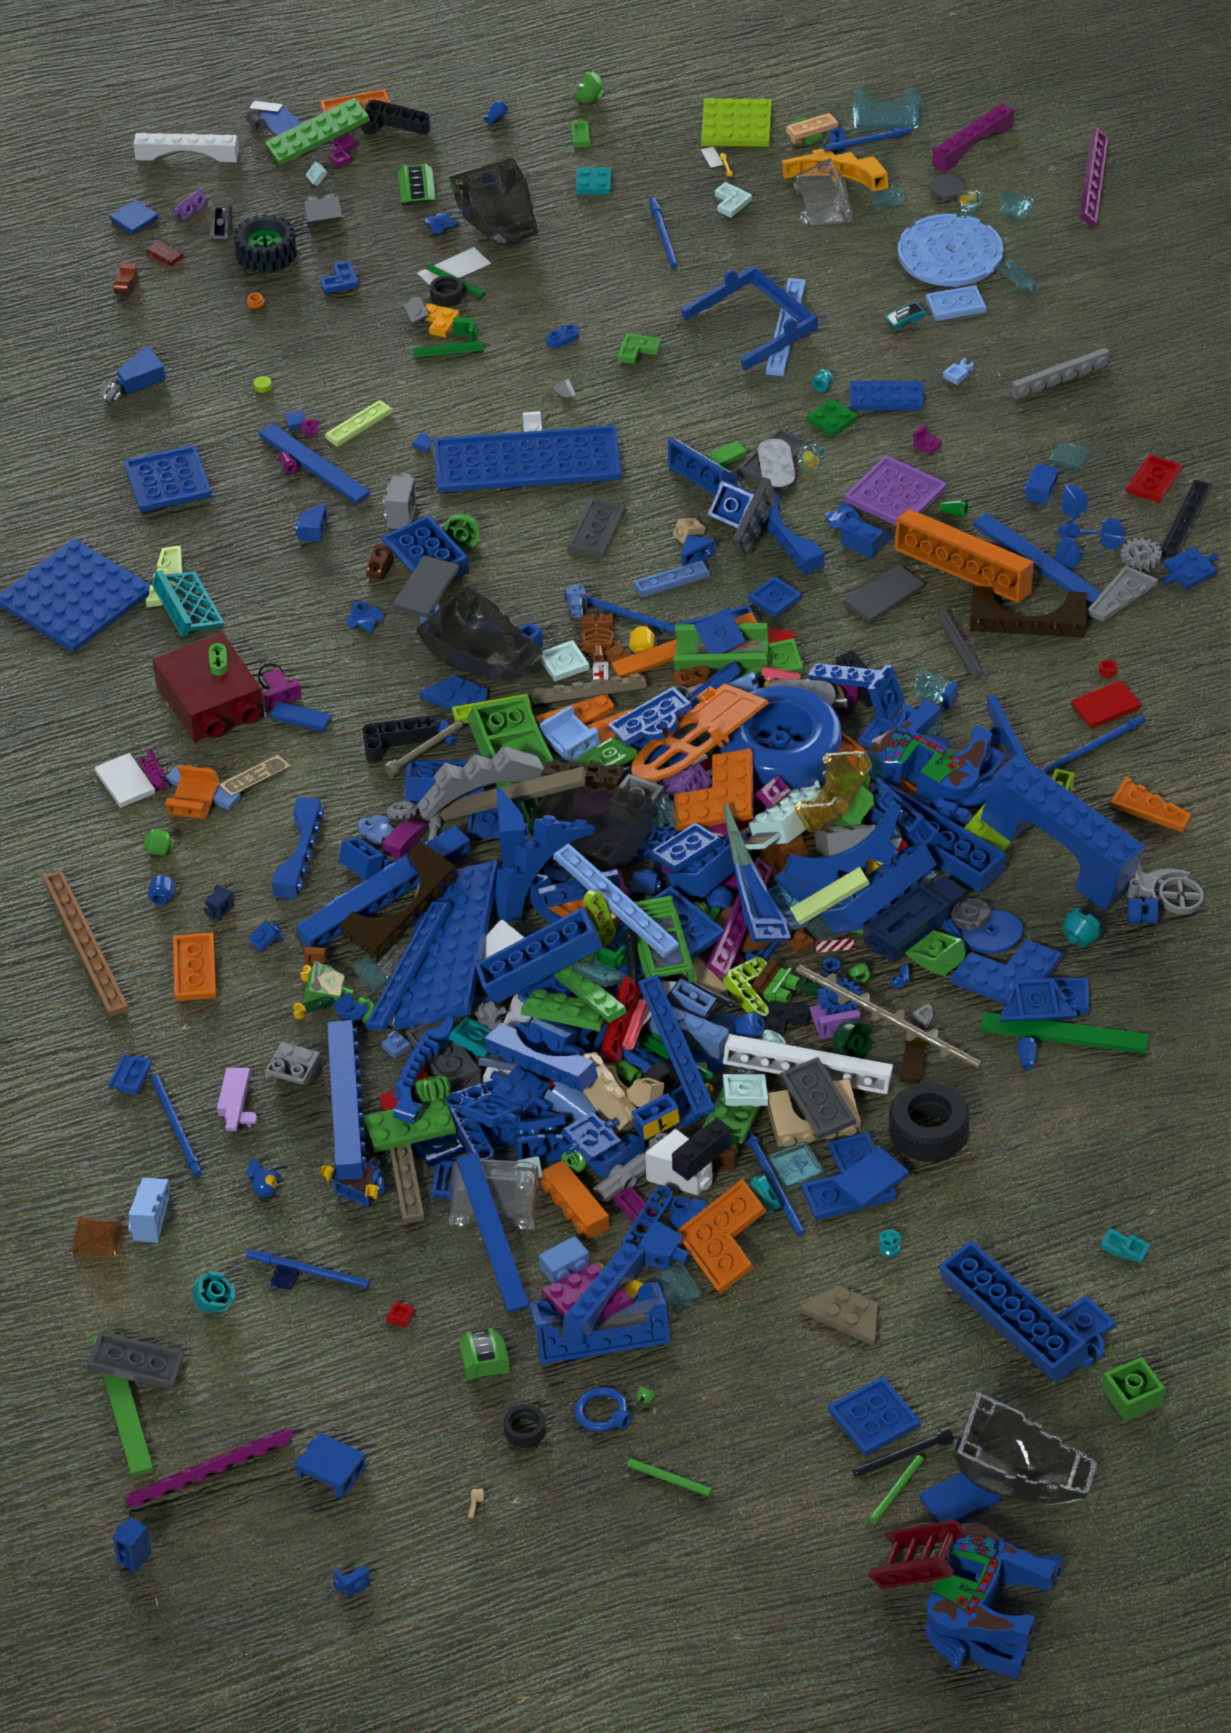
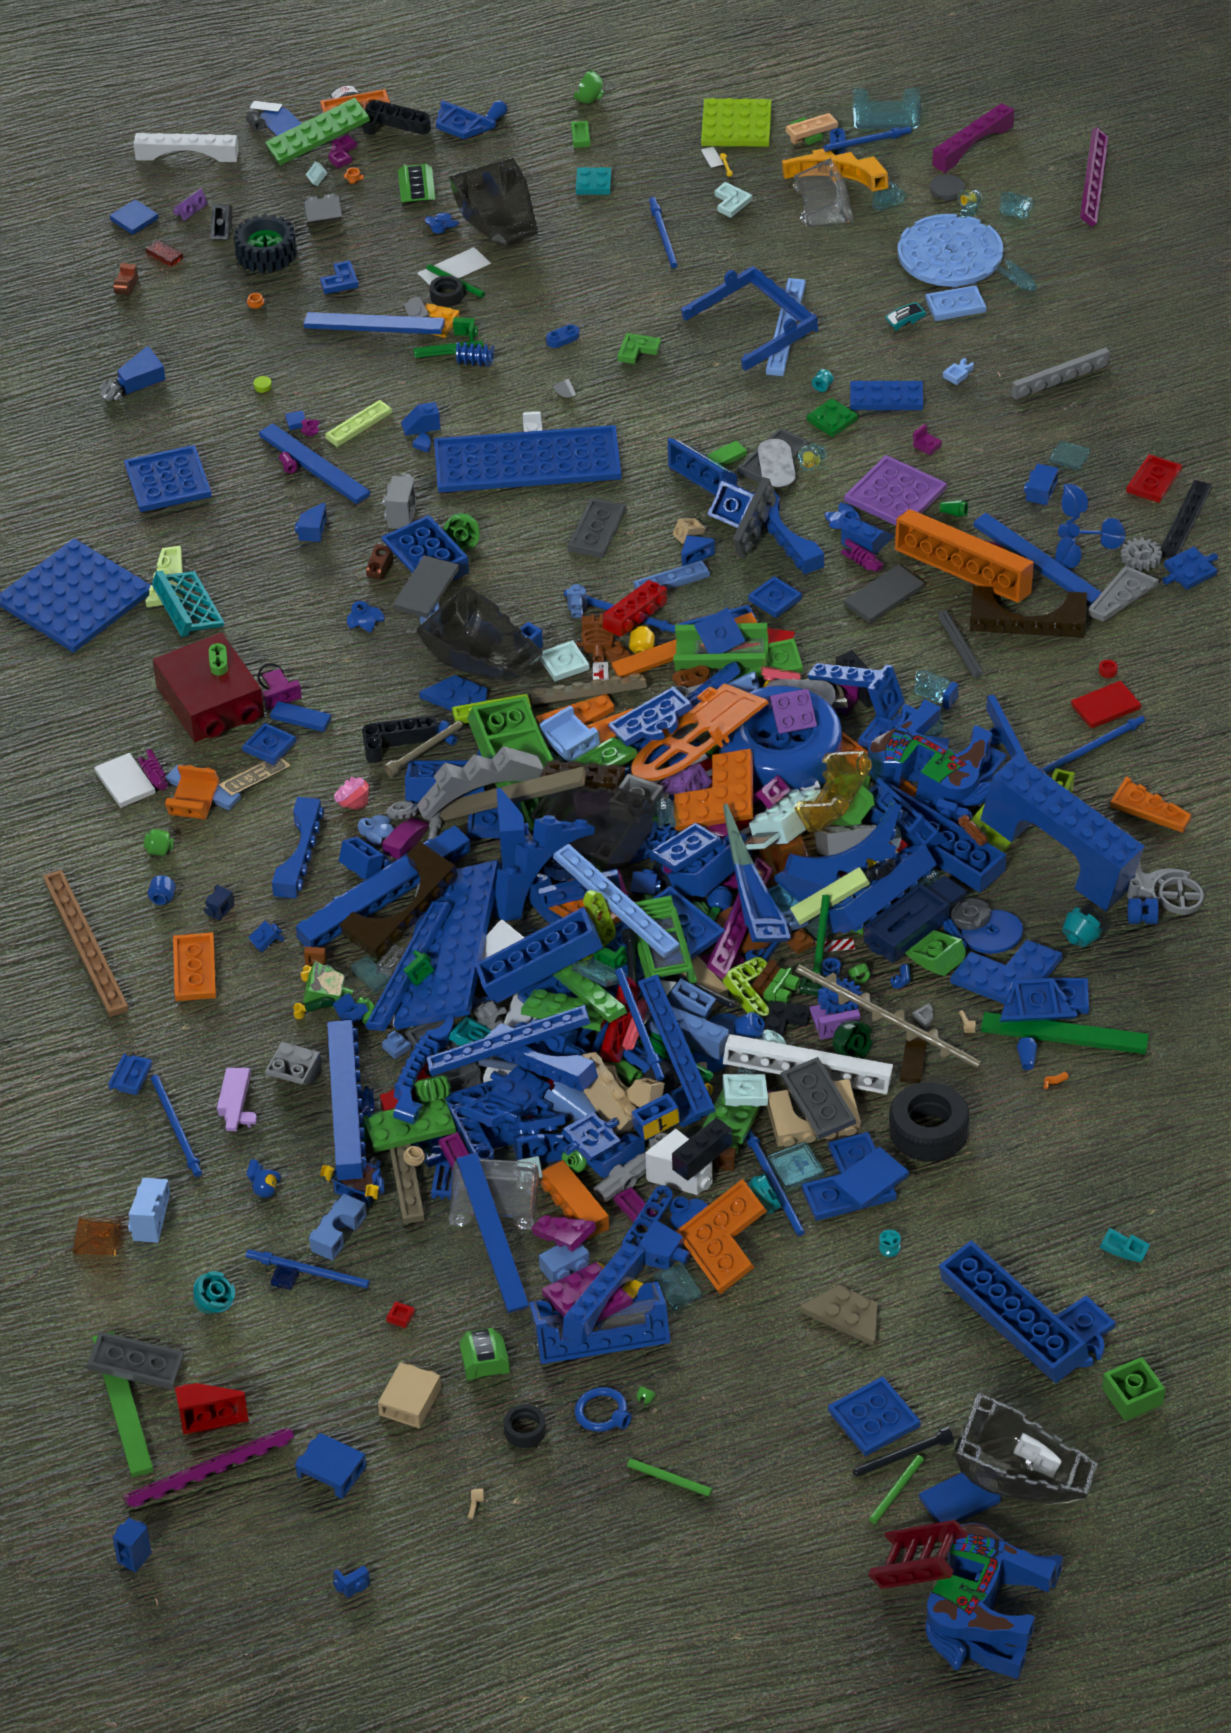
(209, 1407): none -> red slope
(269, 743): none -> blue plate
(342, 90): none -> white sticker
(345, 1213): none -> medium blue arch
(353, 175): none -> orange plate
(353, 794): none -> hair
(368, 1102): none -> clear blue axle
(376, 323): none -> tile
(409, 1395): none -> tan brick
(414, 1156): none -> tan plate
(418, 968): none -> green bracket
(422, 419): none -> blue slope
(453, 1148): none -> magenta tile
(461, 121): none -> blue wing
(474, 355): none -> blue piece
(508, 1040): none -> blue tile
(563, 1230): none -> magenta wing
(634, 608): none -> red brick
(652, 1059): none -> blue bar
(792, 711): none -> medium lavender bracket
(821, 934): none -> green piece
(862, 556): none -> magenta hinge
(880, 869): none -> black gear
(969, 1026): none -> tan hand
(973, 830): none -> dark orange axle
(1044, 1459): none -> white slope
(1055, 1079): none -> orange piece

